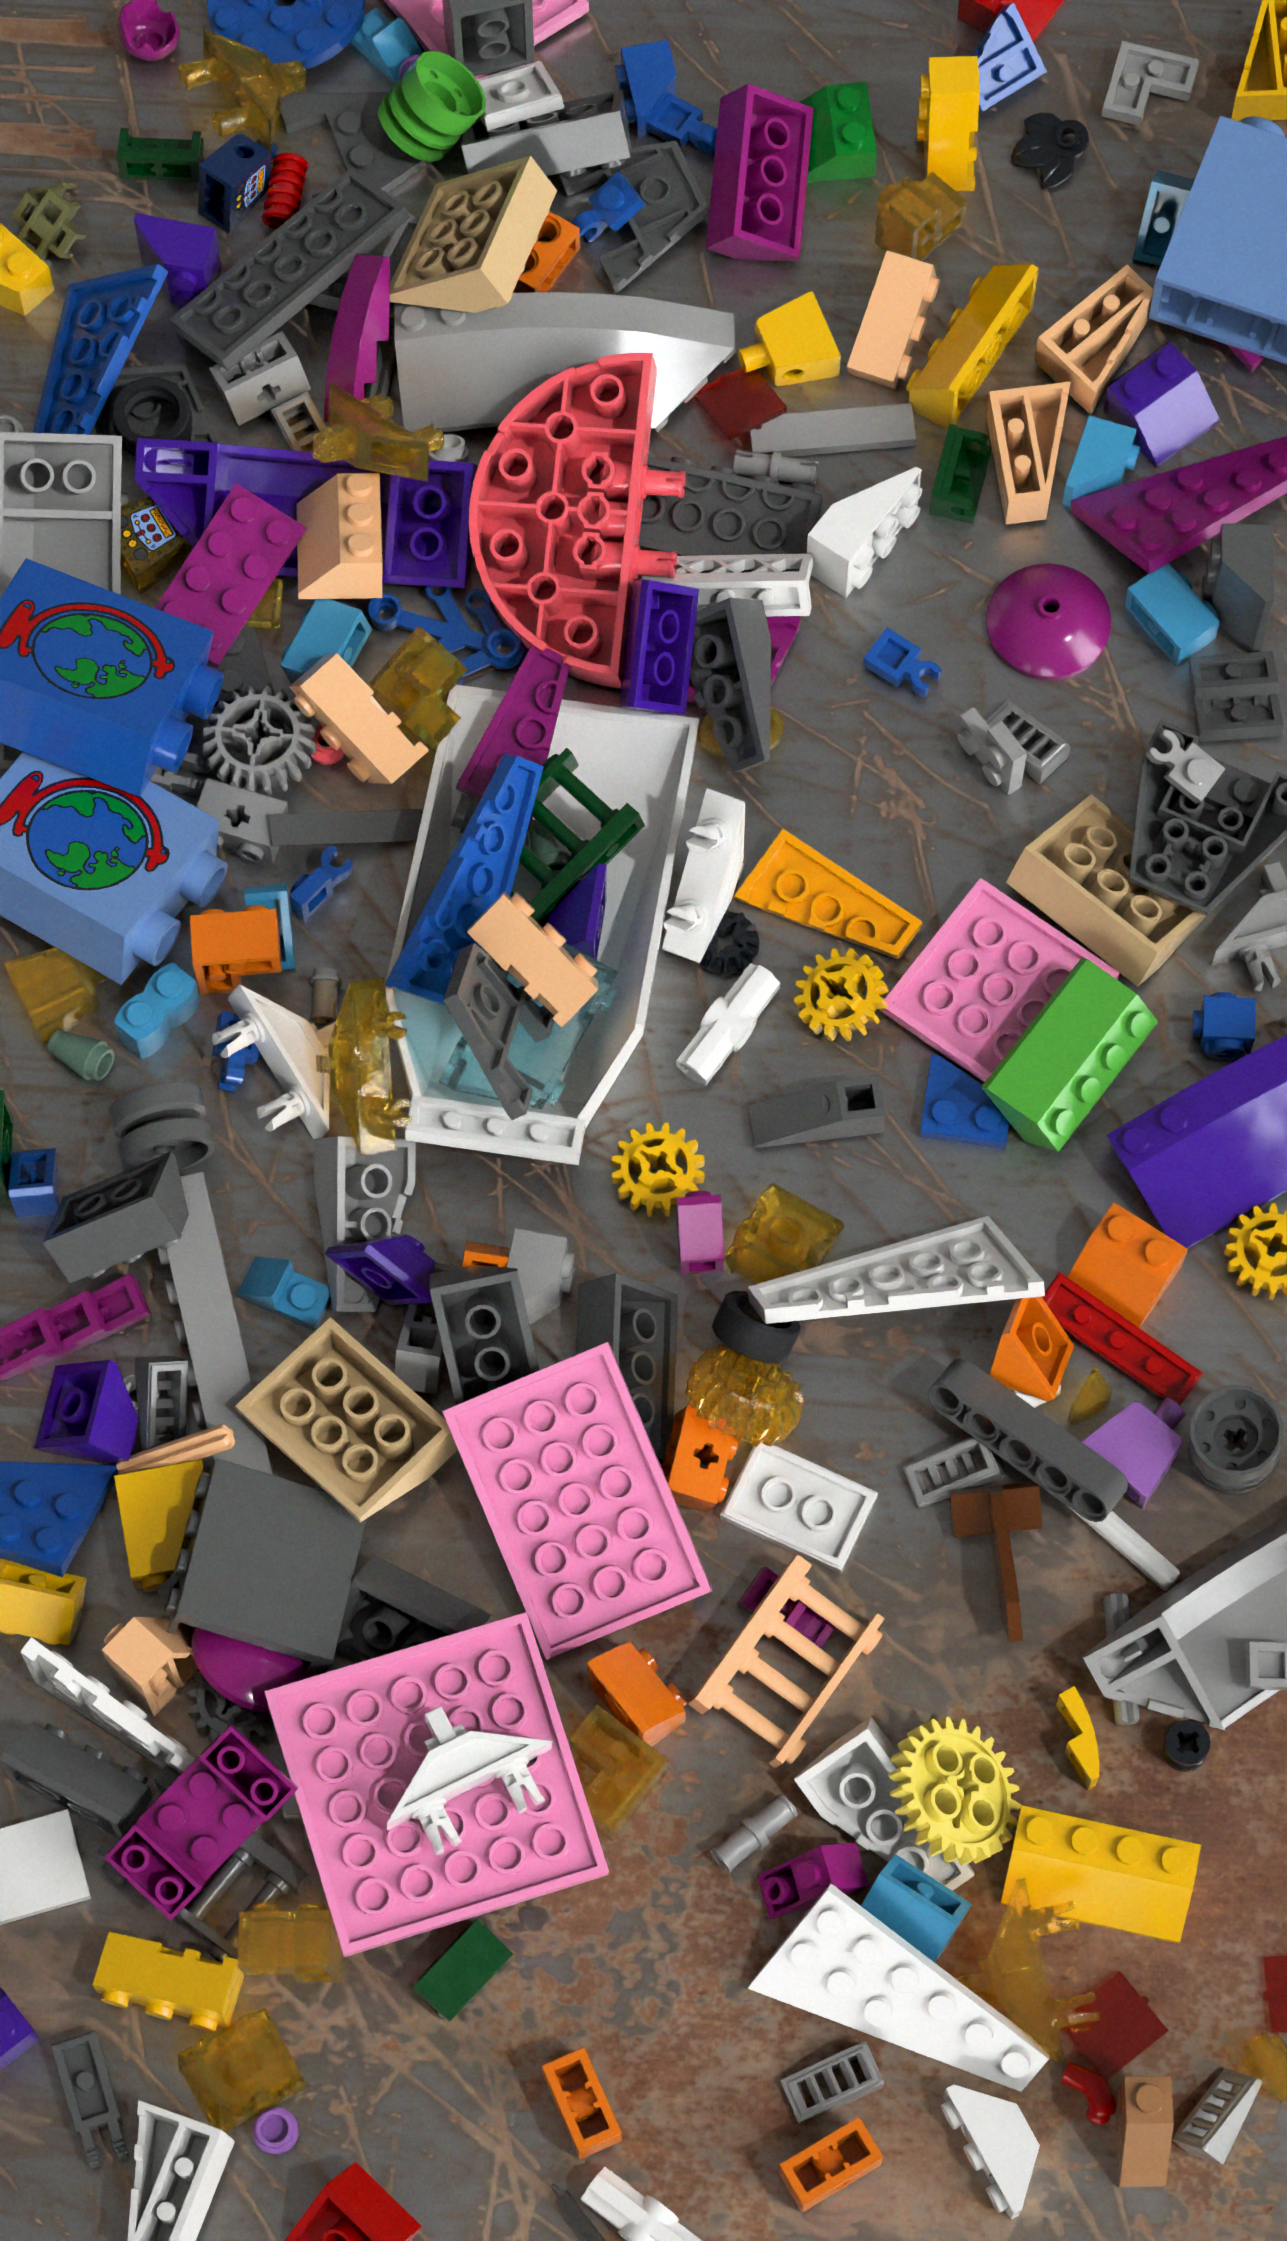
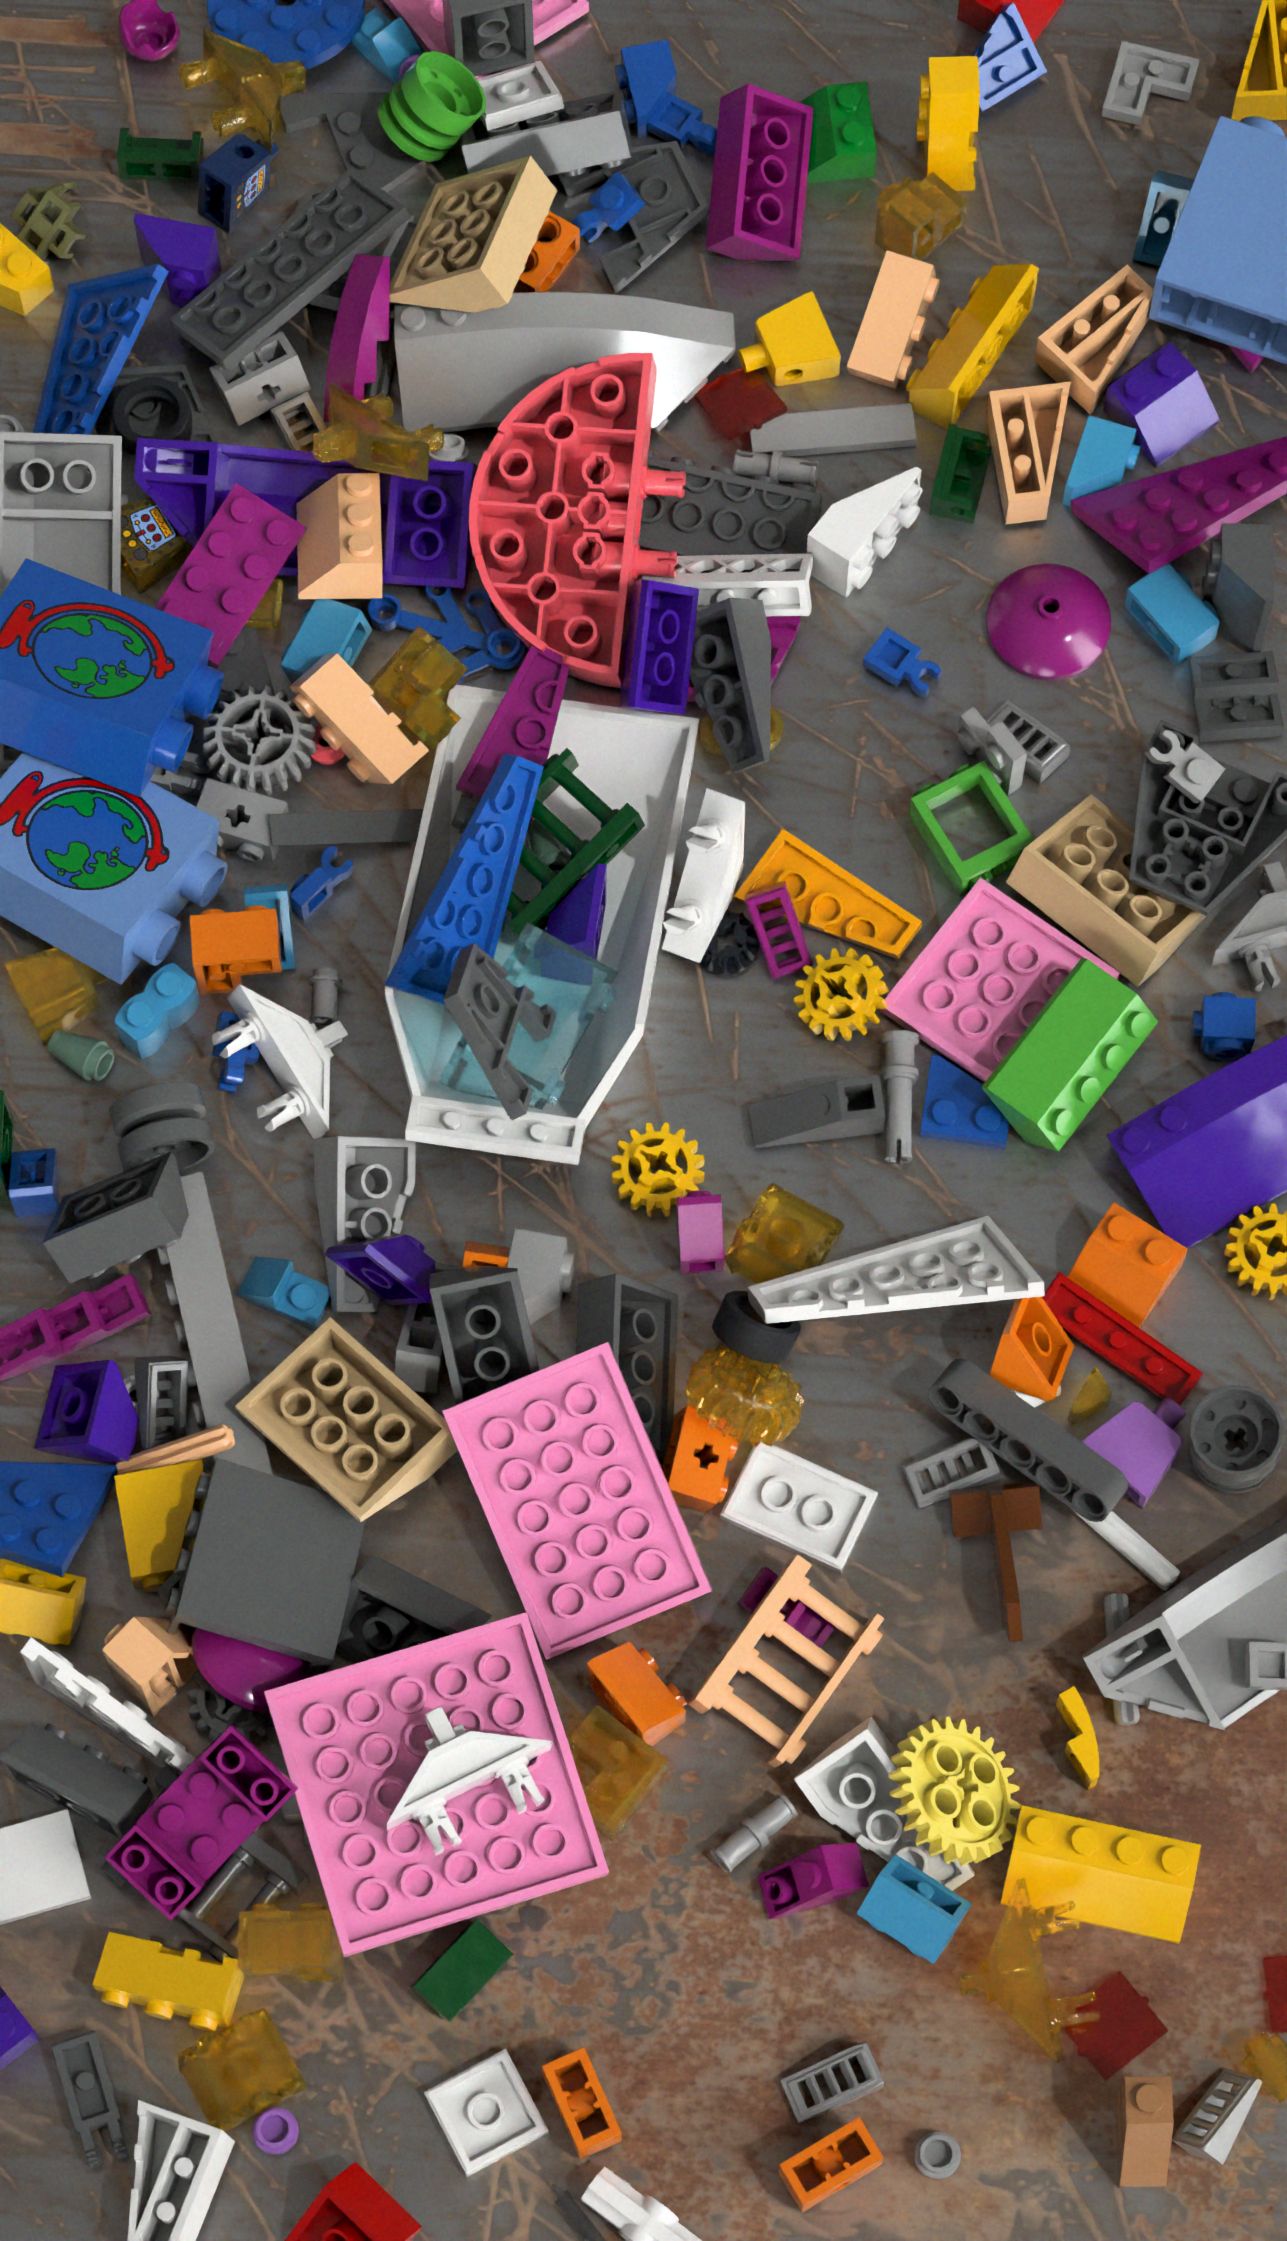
(284, 189): red piece -> none
(362, 1067): clear yellow connector -> none
(486, 2112): none -> white tile
(535, 956): light nougat wedge -> none
(728, 1024): white piece -> none
(787, 908): none -> magenta slope
(873, 1980): white wing -> none
(899, 1076): none -> light grey pin
(937, 2155): none -> light grey plate
(988, 863): none -> bright green window
(997, 2143): white slope -> none
(1046, 150): black plate -> none
(1096, 2091): red arm -> none
(1180, 1753): black wheel -> none

